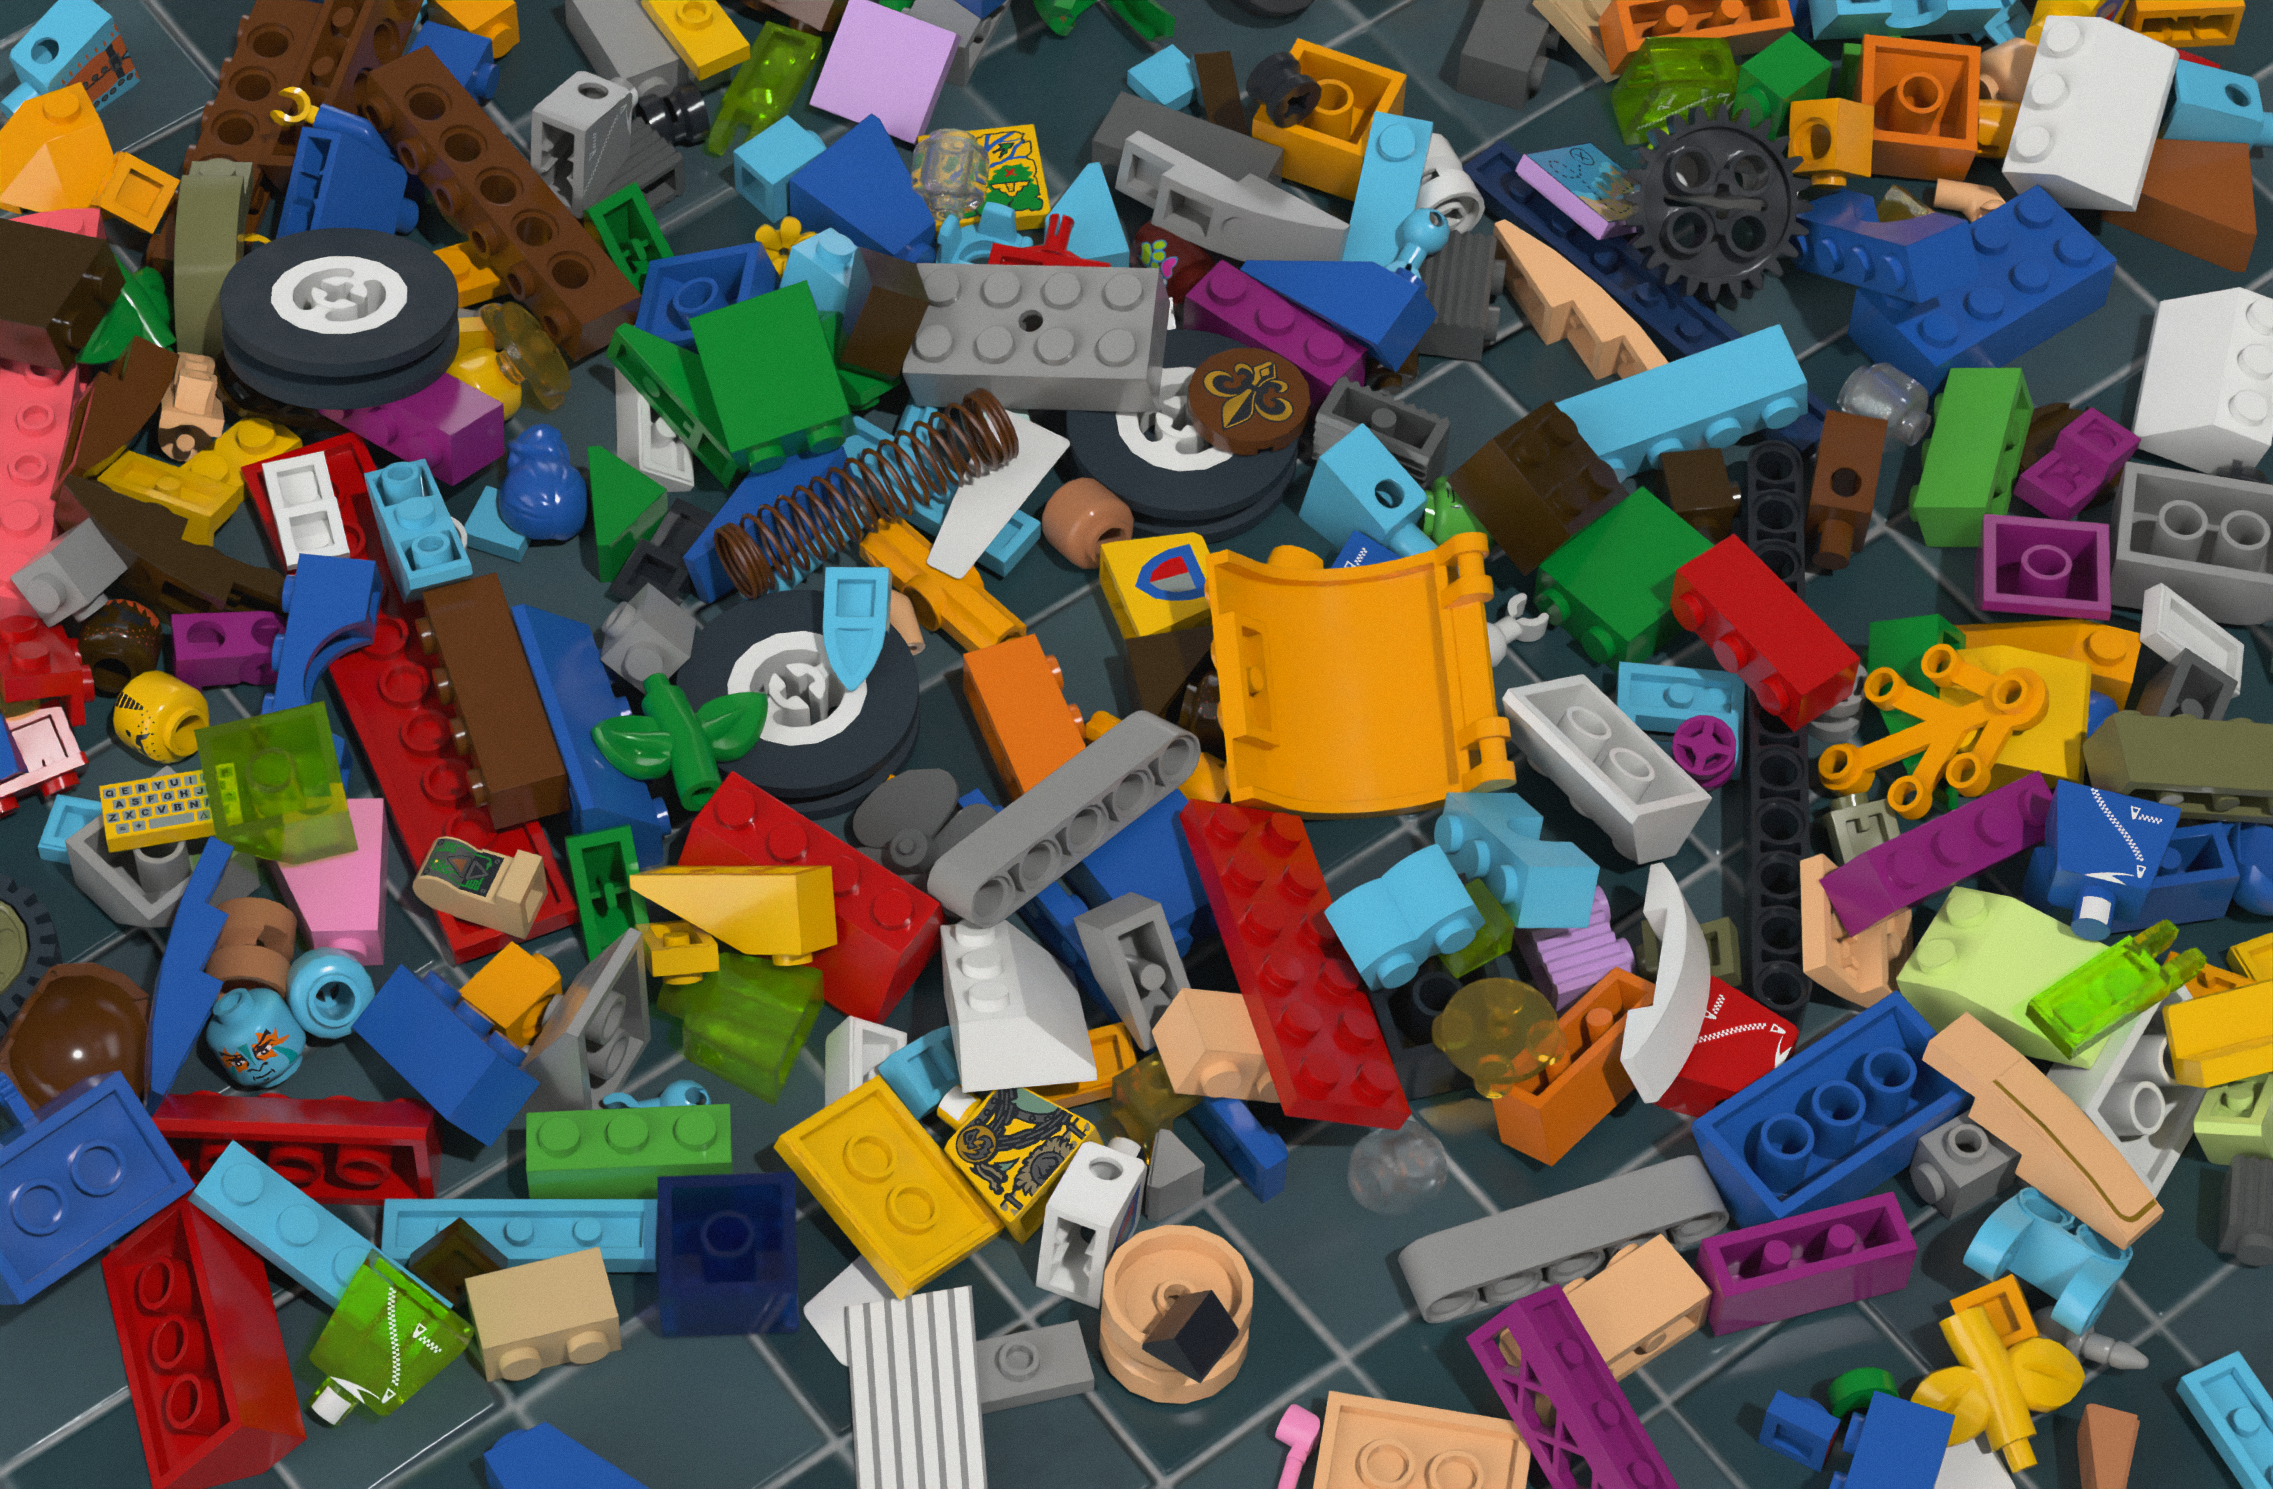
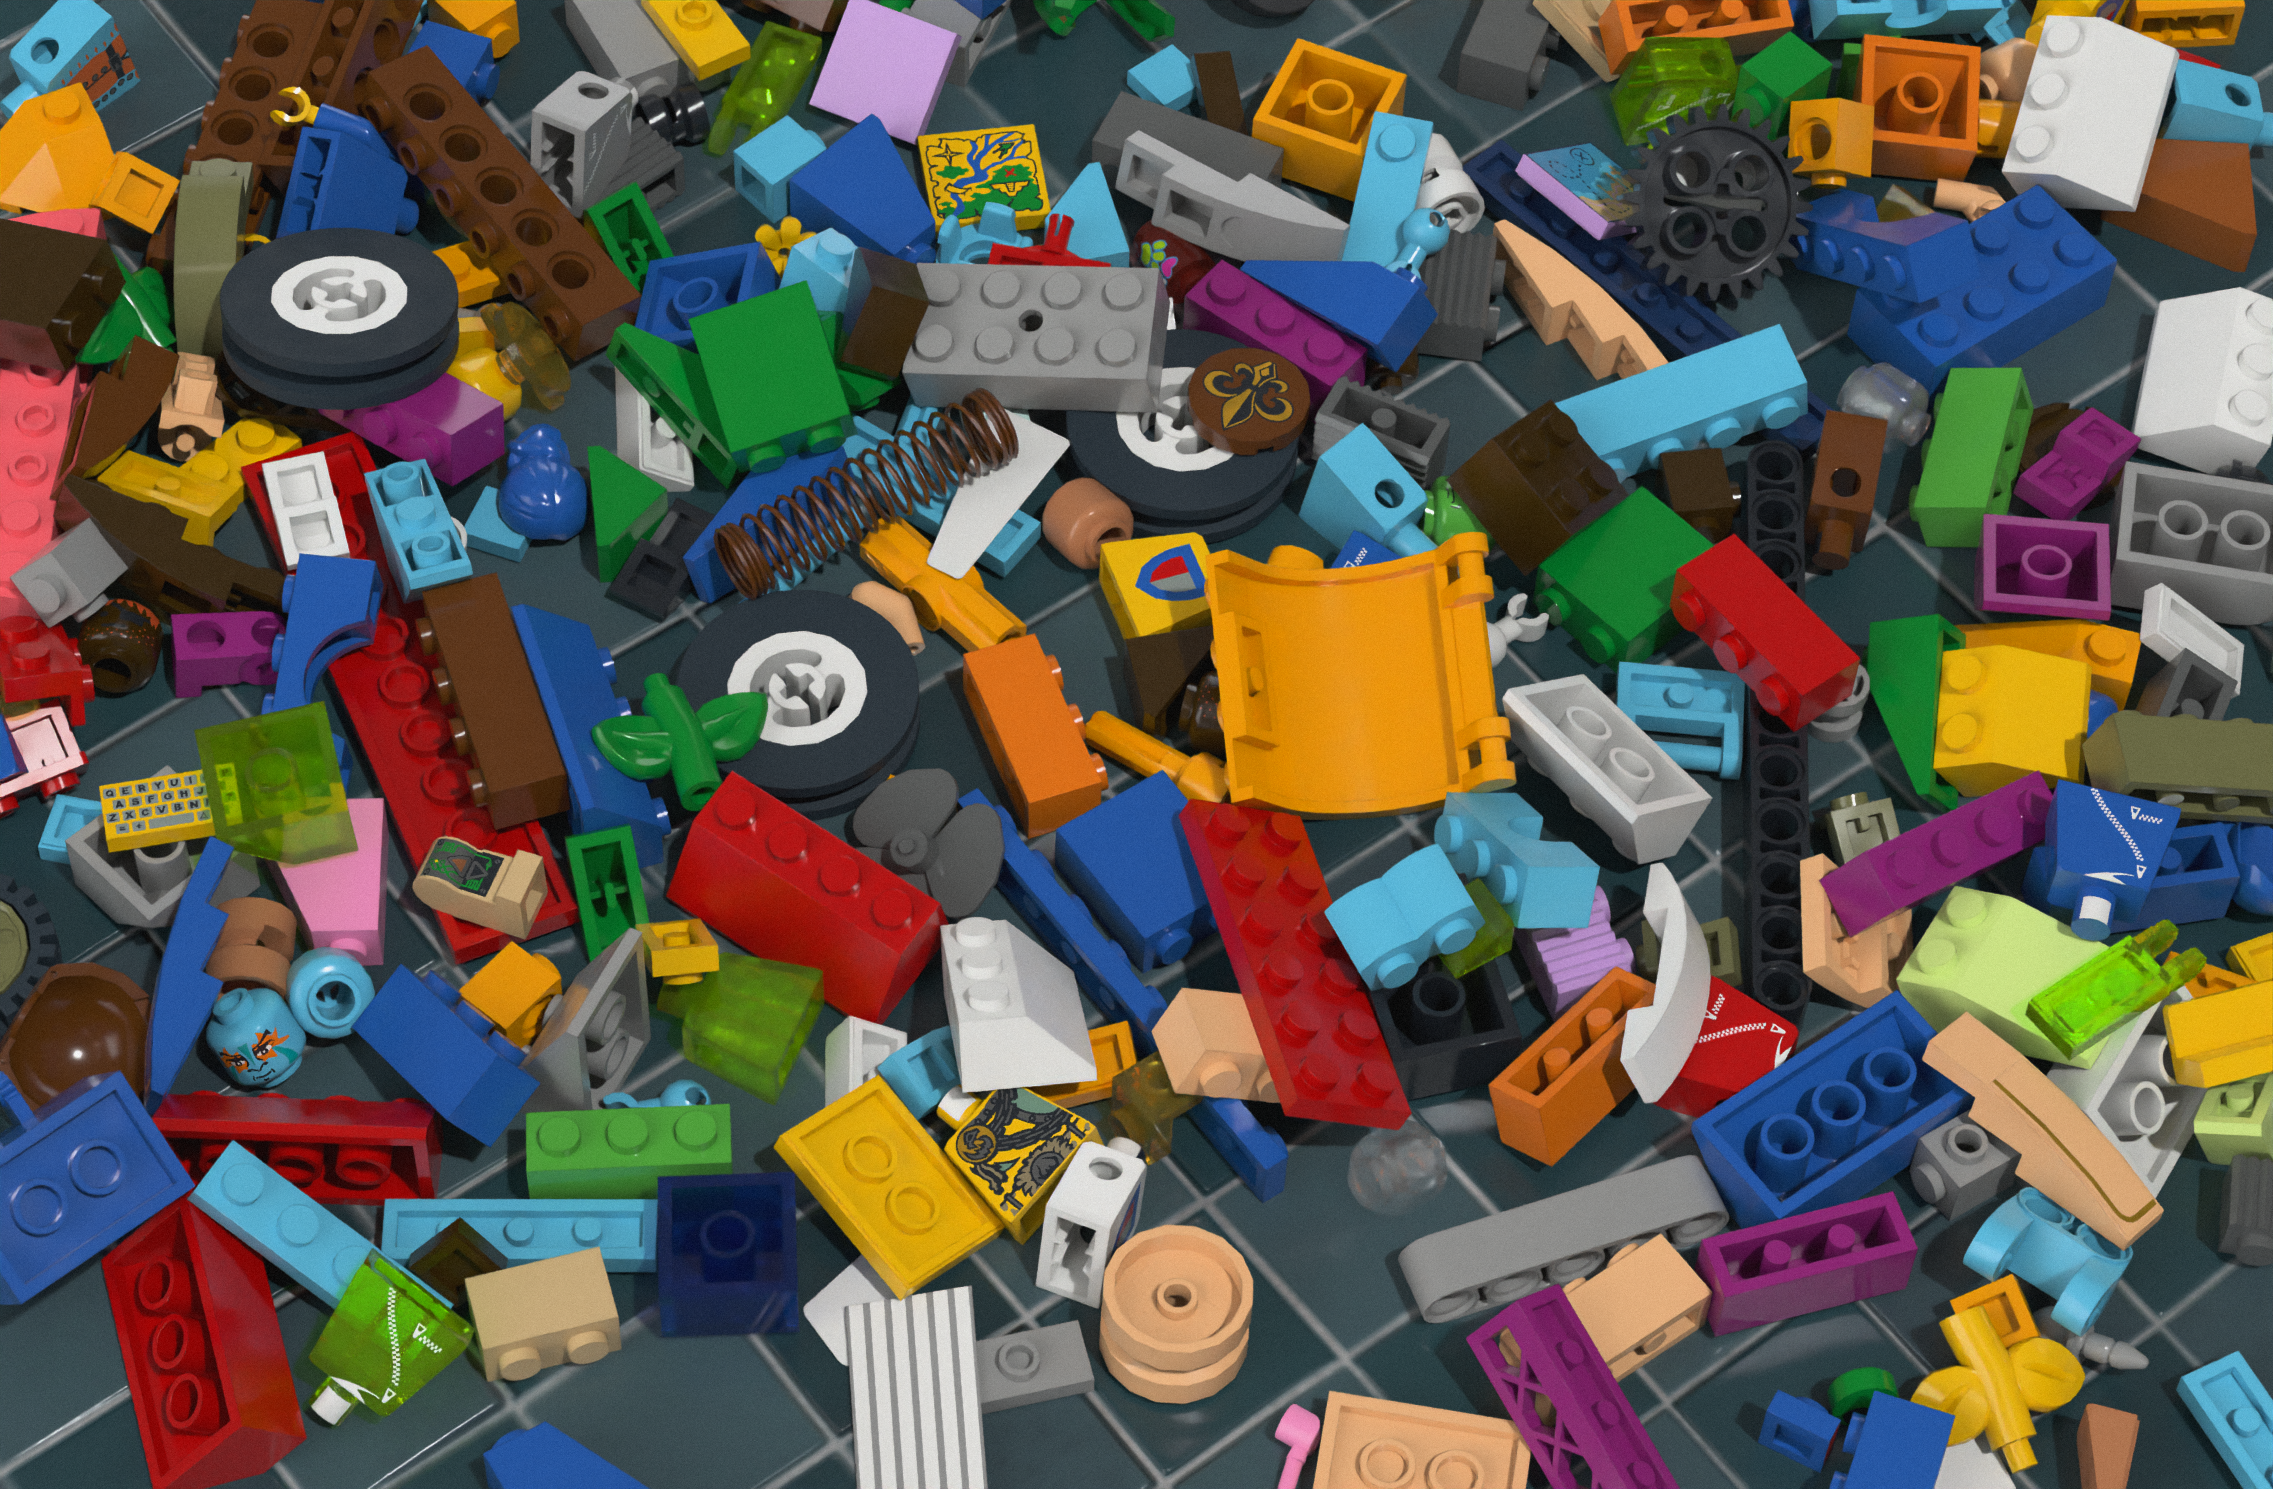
(159, 716): yellow head -> none
(647, 637): light grey brick -> none
(751, 907): yellow slope -> none
(856, 620): medium azure plate -> none
(950, 173): clear head -> none
(1063, 818): light grey beam -> none
(1133, 961): light grey slope -> none
(1173, 1177): light grey slope -> none
(1193, 1334): black slope -> none
(1283, 89): black wheel -> none
(1499, 1034): clear yellow piece -> none
(1705, 738): magenta wheel -> none
(1940, 732): light orange plant -> none

